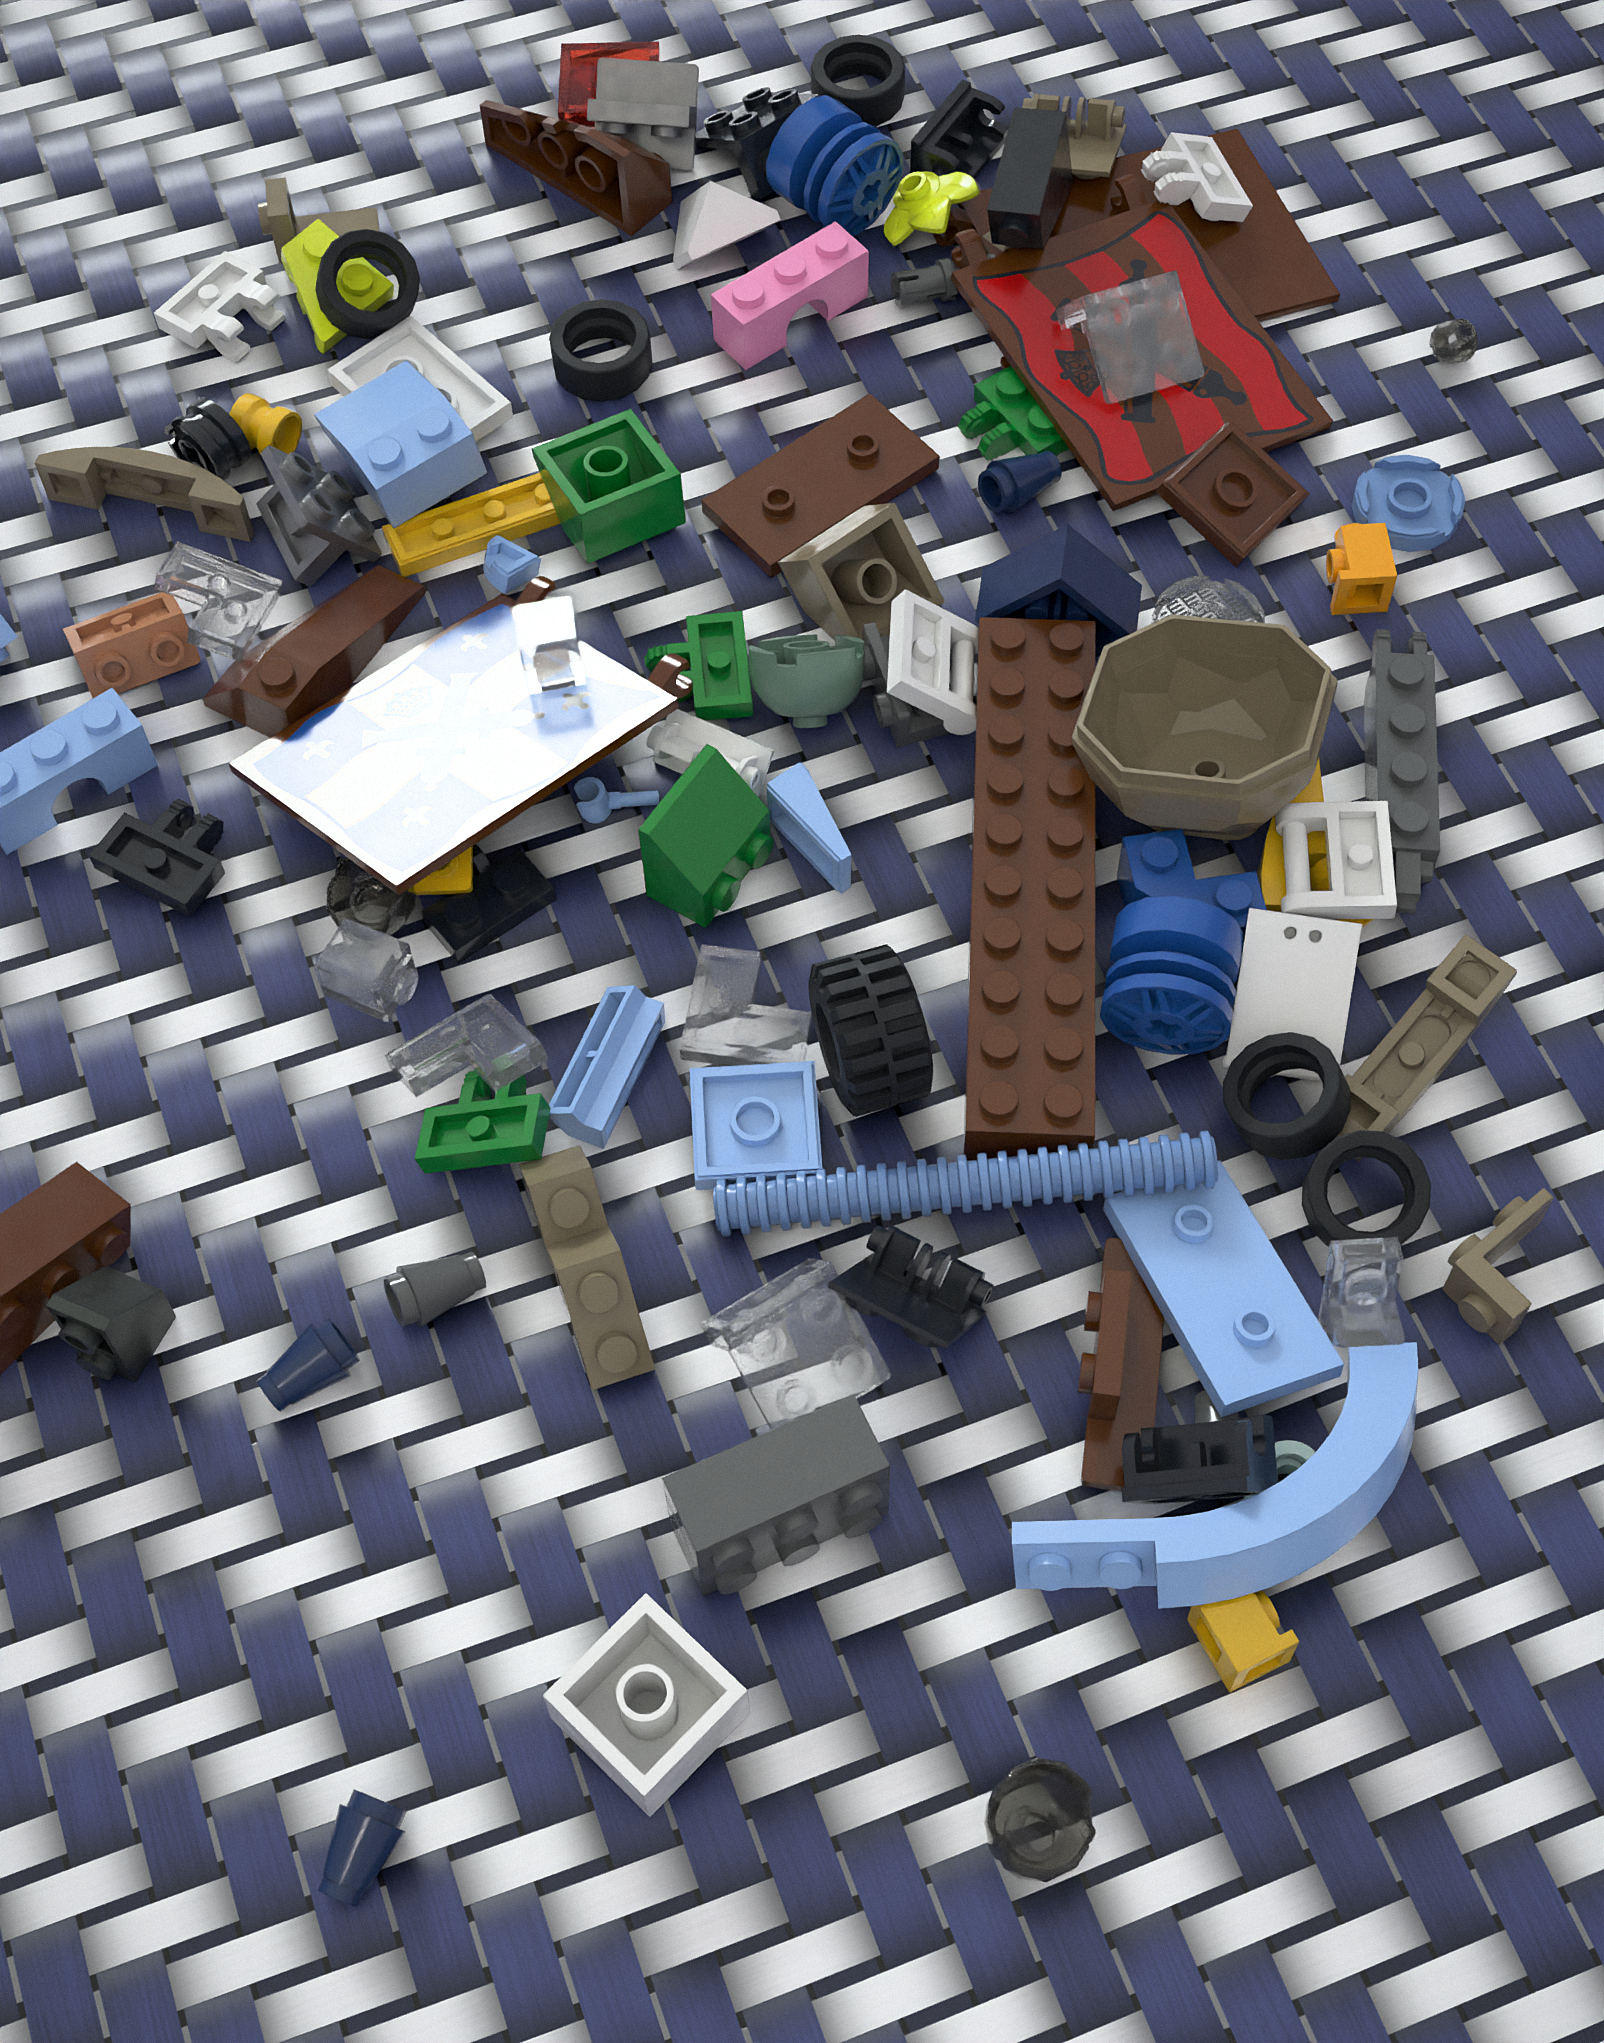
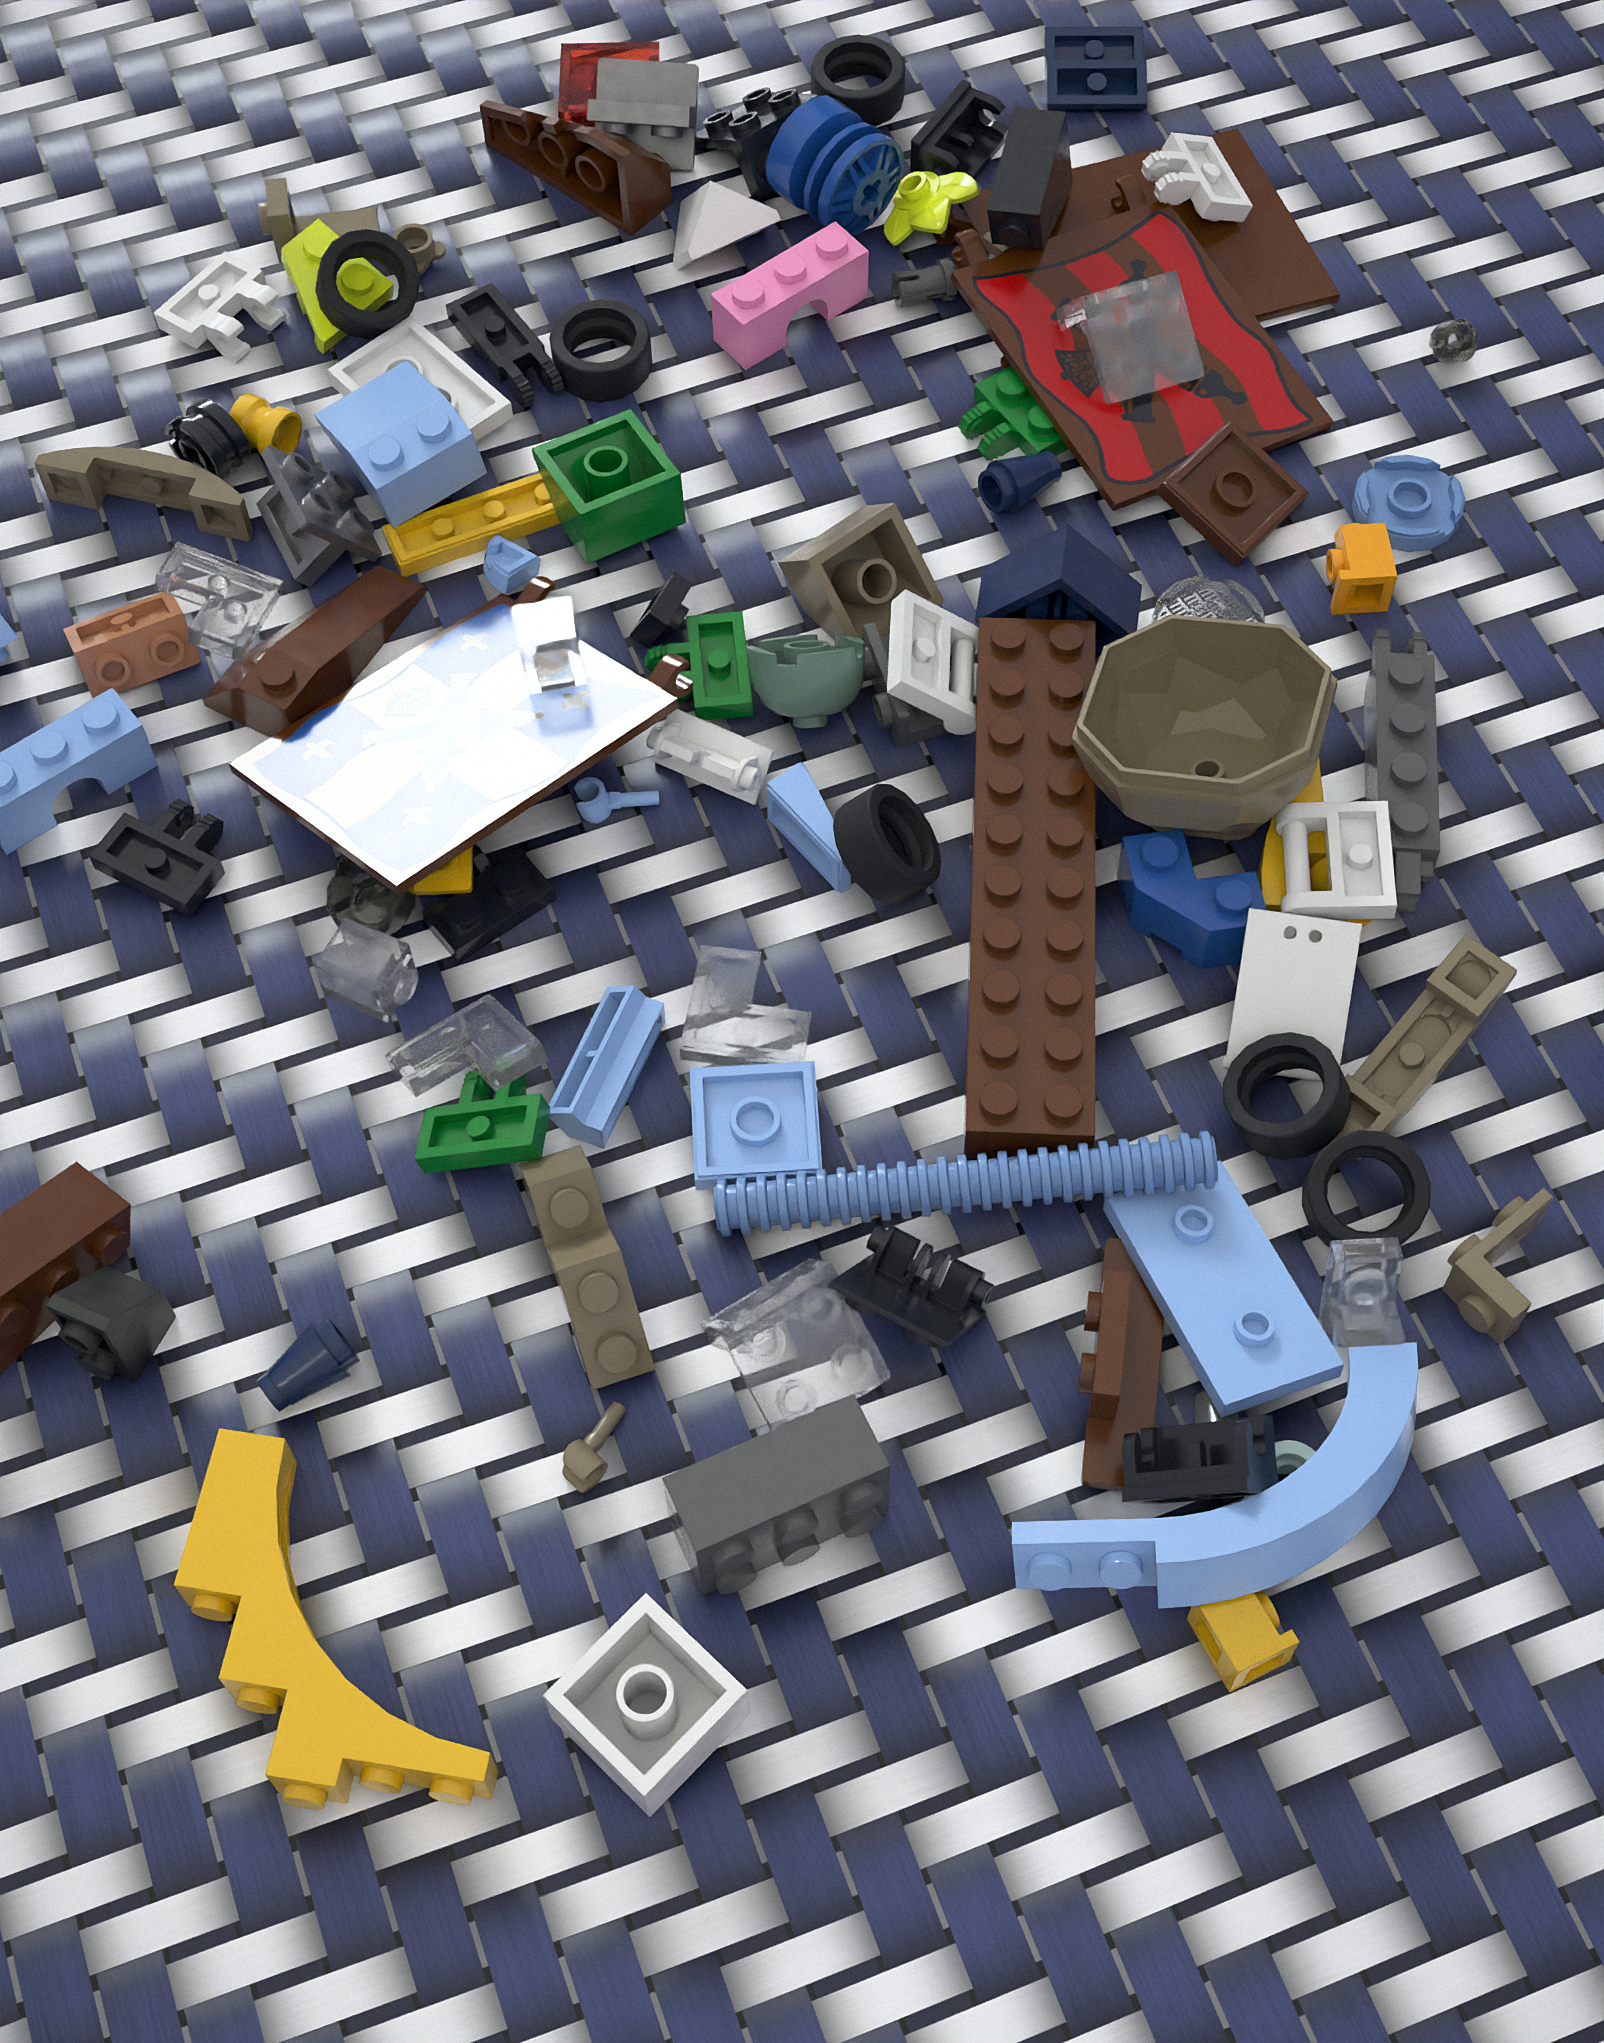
(327, 1726): none -> yellow arch
(360, 1846): dark blue cone -> none
(420, 244): none -> dark tan plate
(432, 1287): dark grey cone -> none
(504, 342): none -> black hinge
(580, 1458): none -> dark tan hand
(663, 611): none -> black plate
(704, 839): green slope -> none
(818, 481): reddish brown plate -> none
(871, 1030): black tyre -> none
(887, 844): none -> black tyre
(1040, 1820): clear smoke hair -> none
(1091, 142): dark tan hinge -> none
(1095, 68): none -> dark blue slope
(1172, 975): blue wheel -> none

